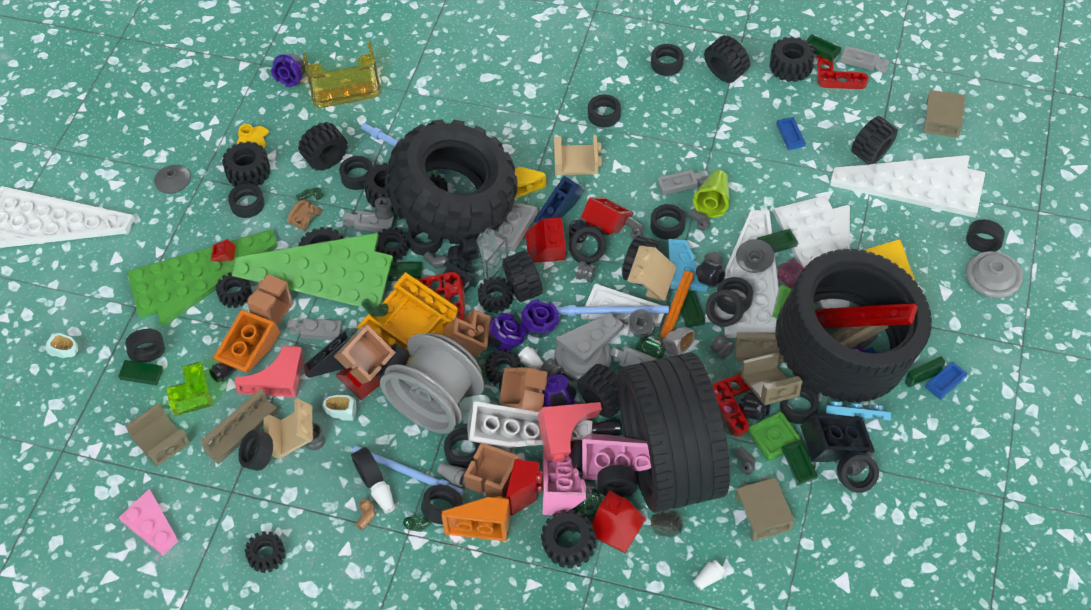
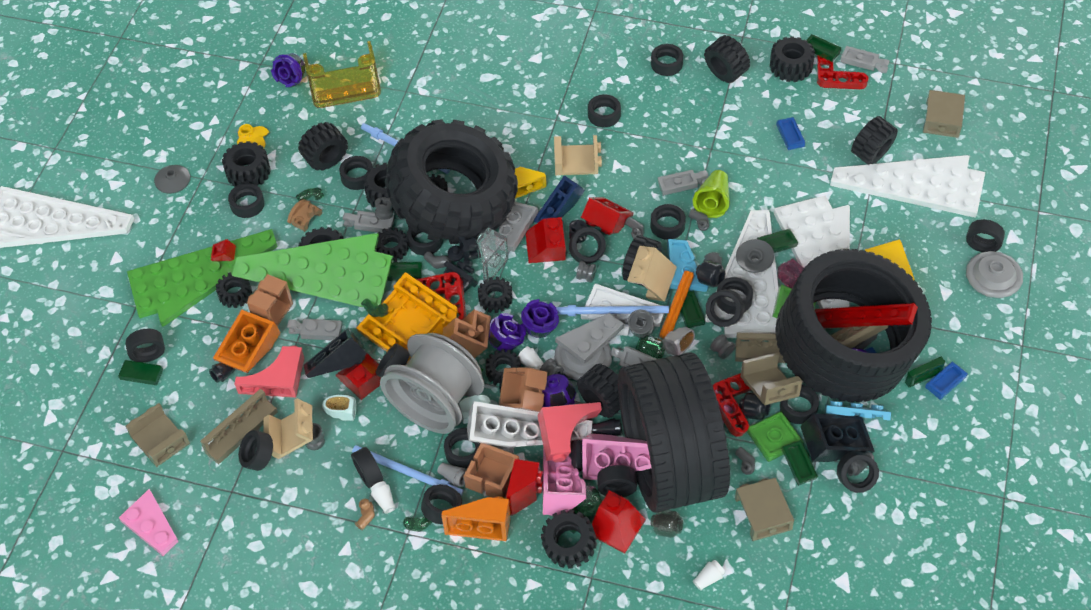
(61, 346): light aqua rock -> none
(193, 393): clear neon green brick -> none
(262, 541): black tyre -> none
(363, 353): nougat piece -> none
(522, 276): black tyre -> none

